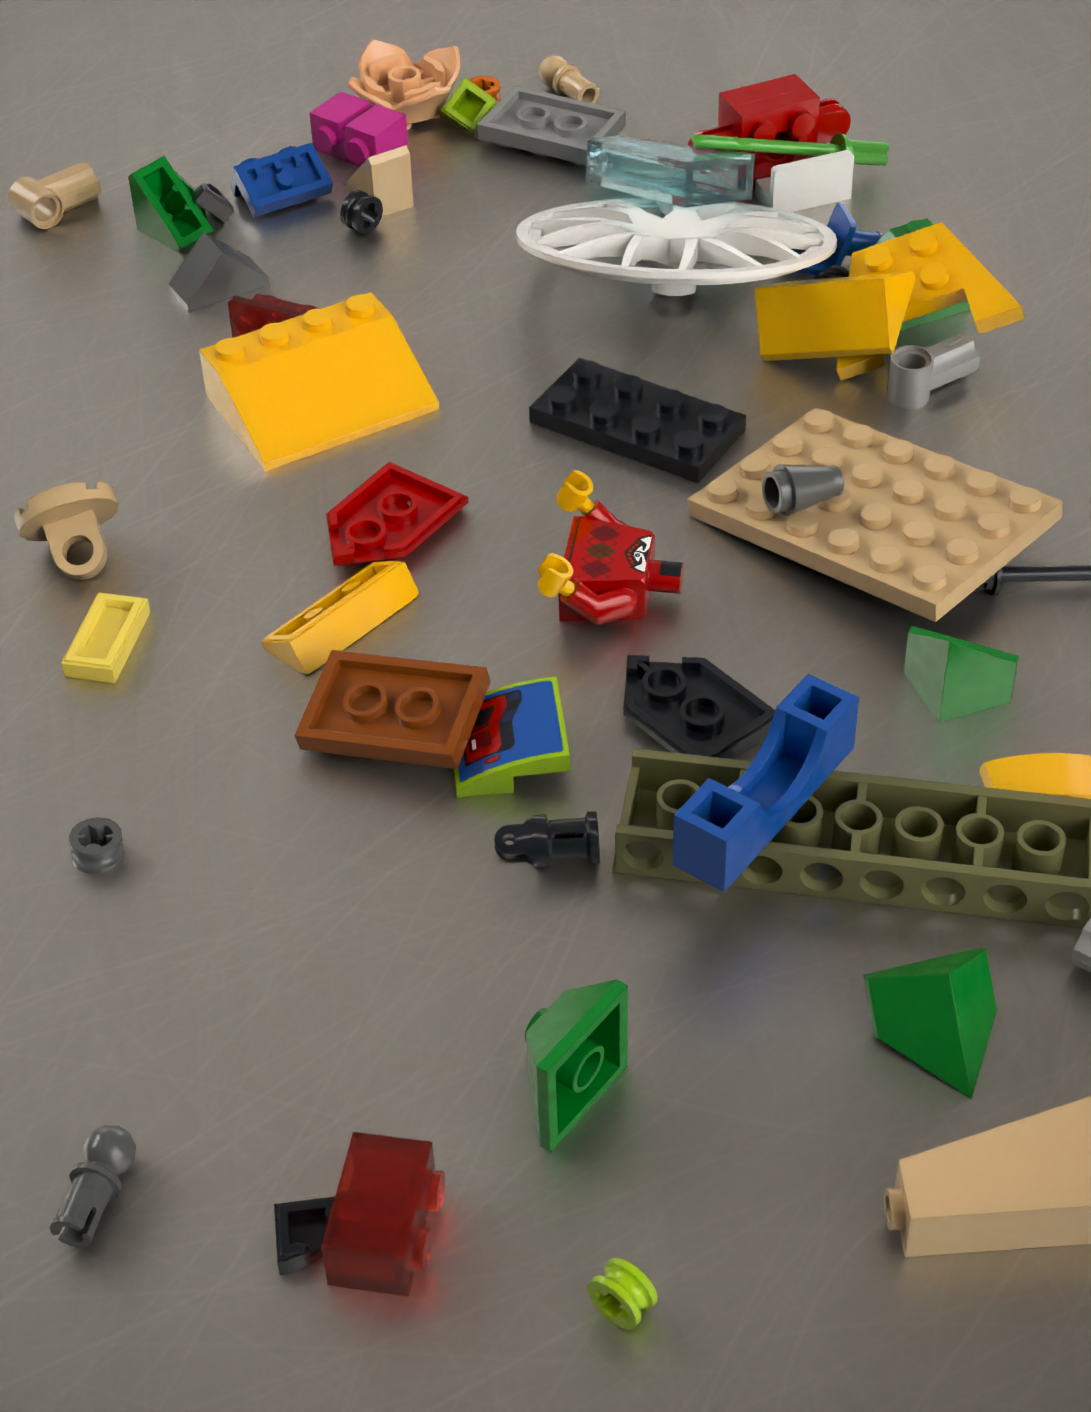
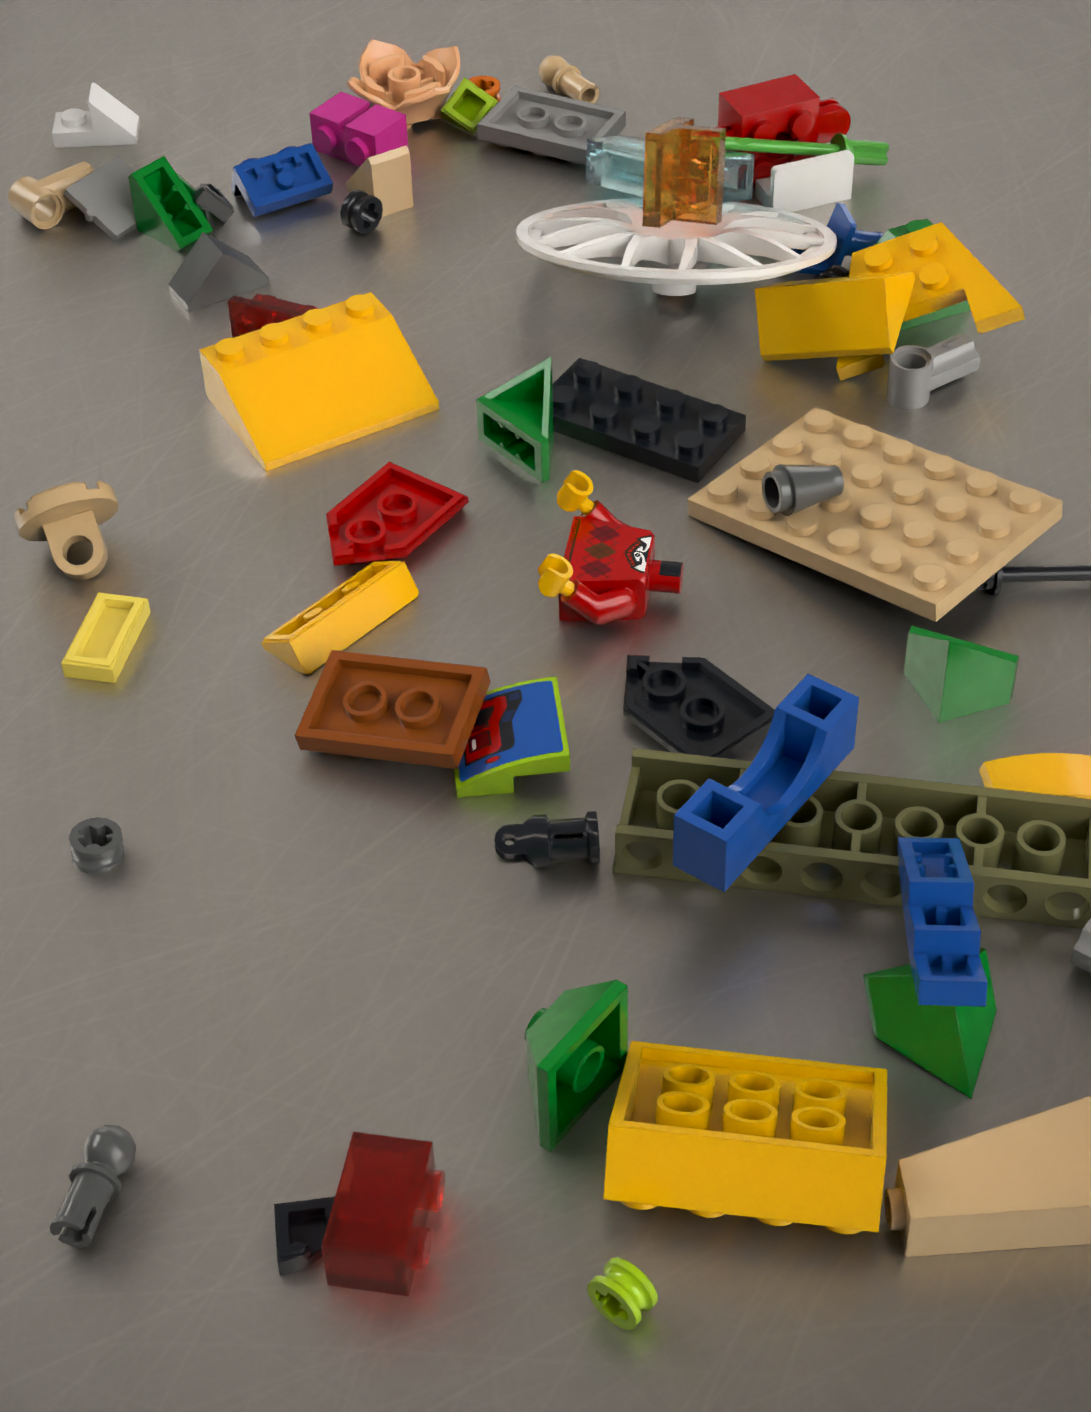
(103, 125): none -> white slope
(106, 198): none -> light grey piece
(519, 420): none -> green slope
(683, 173): none -> clear orange bracket
(749, 1137): none -> yellow slope
(941, 922): none -> blue slope

